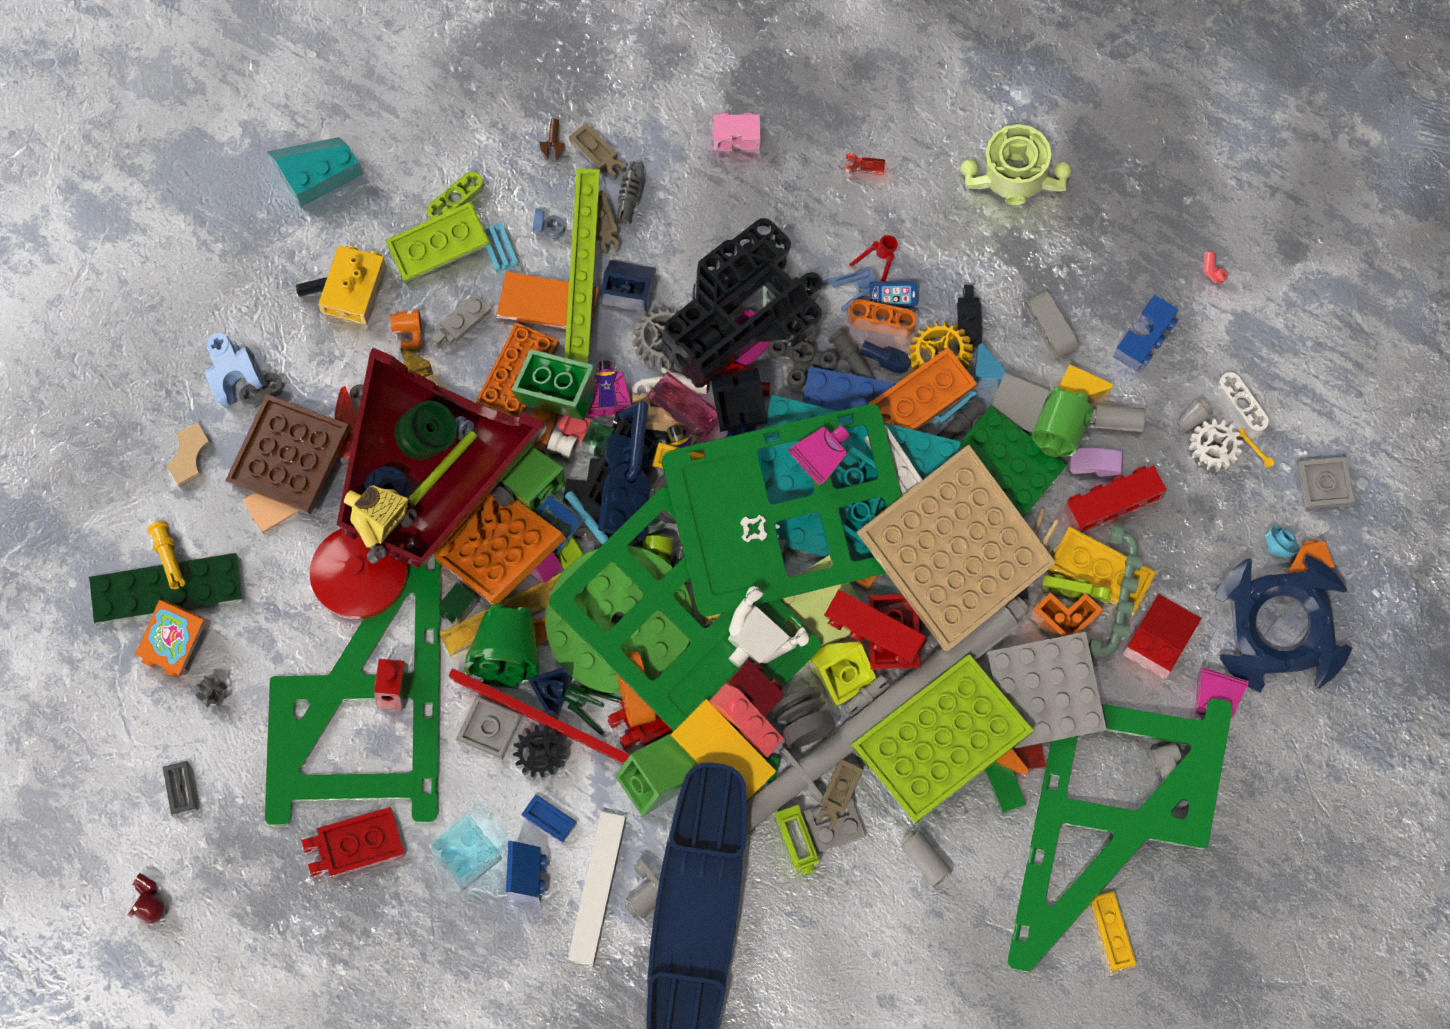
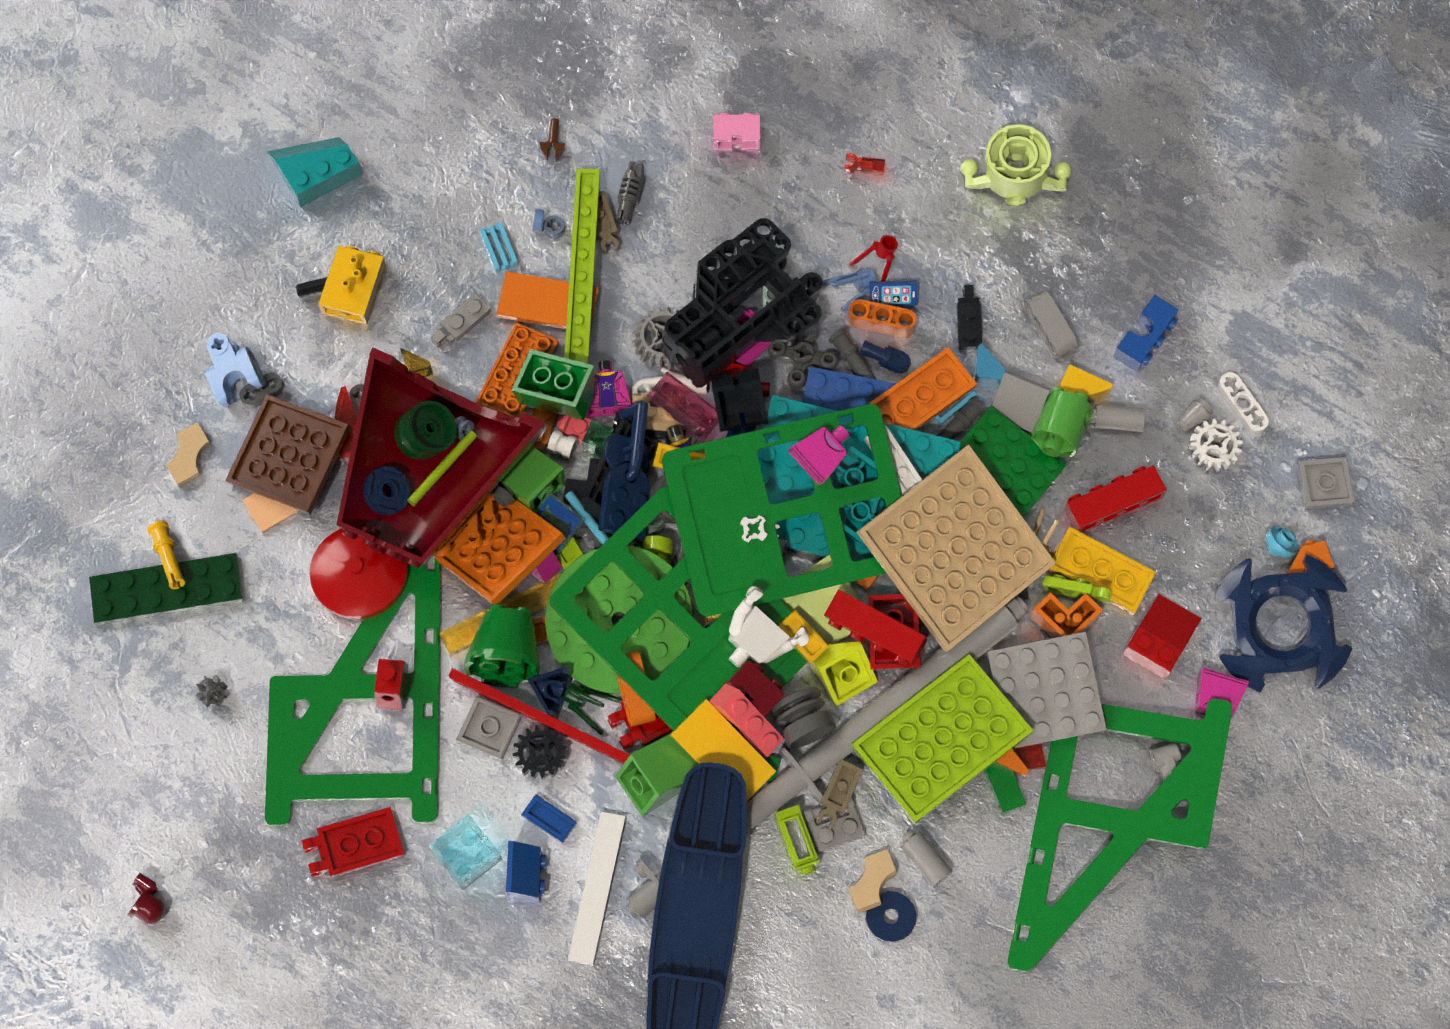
(171, 638): panel -> none
(183, 809): dark grey tile -> none
(376, 515): light yellow torso -> none
(408, 322): orange piece -> none
(437, 242): lime tile -> none
(457, 604): dark green brick -> none
(472, 192): lime beam -> none
(596, 150): dark tan plate -> none
(627, 286): dark blue slope -> none
(815, 645): none -> yellow tile
(866, 696): light grey pin -> none
(868, 889): none -> tan tile
(892, 932): none -> dark blue tile
(947, 335): yellow gear -> none
(1102, 461): lavender slope -> none
(1113, 932): yellow tile -> none
(1128, 585): sand green bar -> none
(1211, 271): coral arm -> none
(1268, 462): yellow hinge -> none

